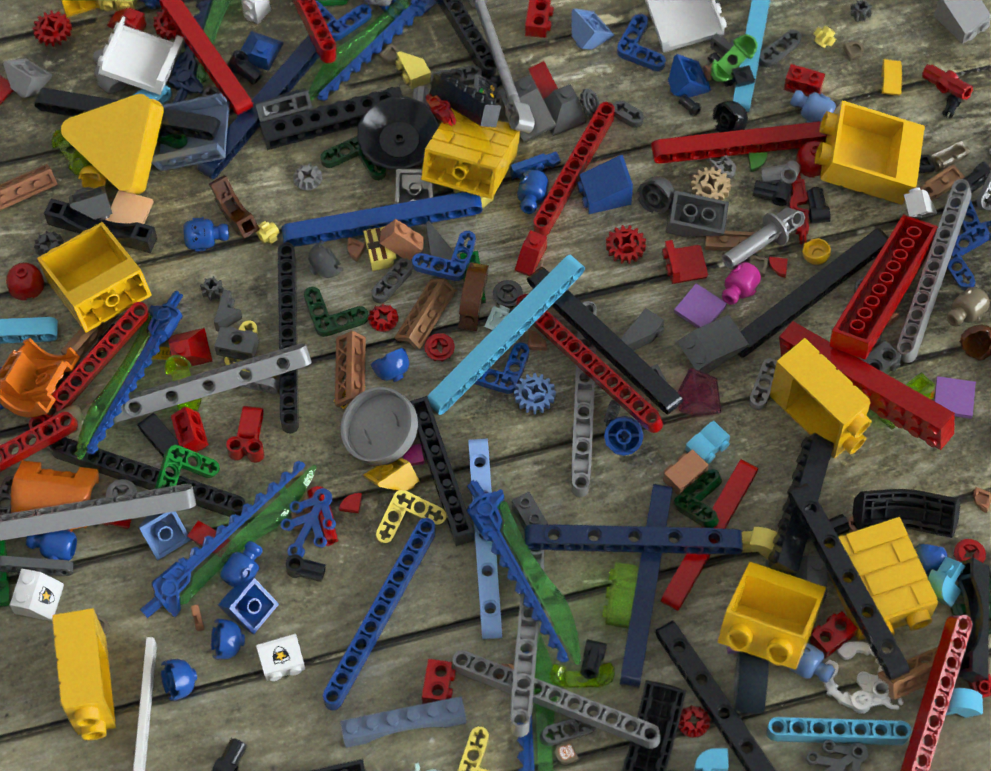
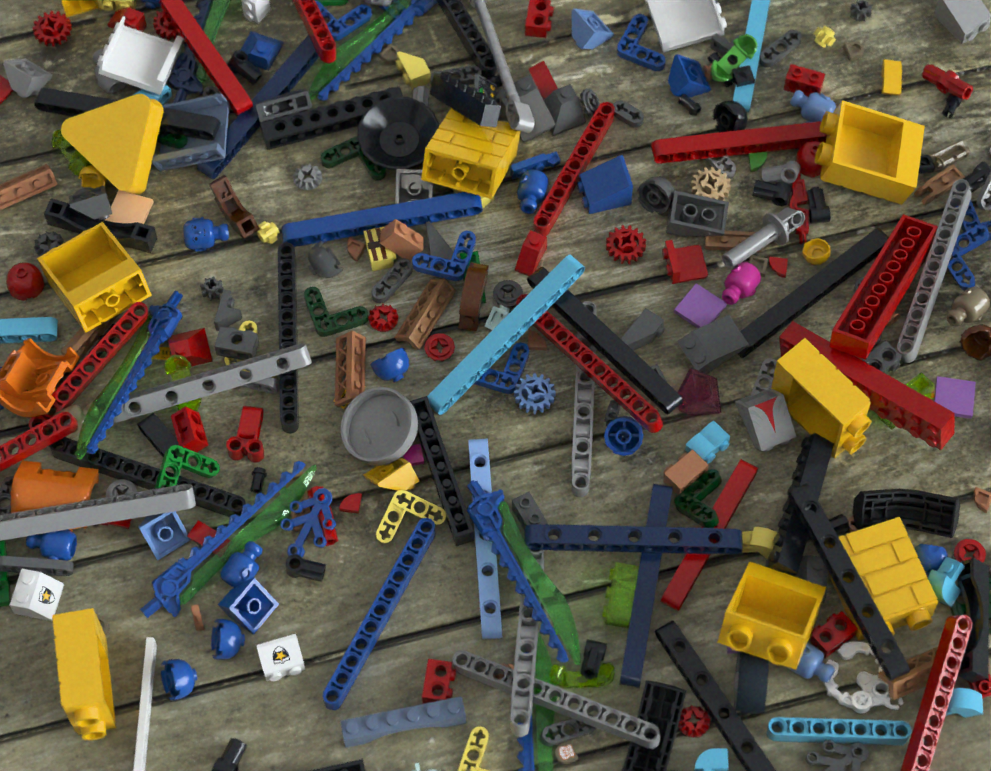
(258, 479): none -> black pin
(441, 109): red piece -> none
(766, 419): none -> light grey slope
(919, 203): white slope -> none

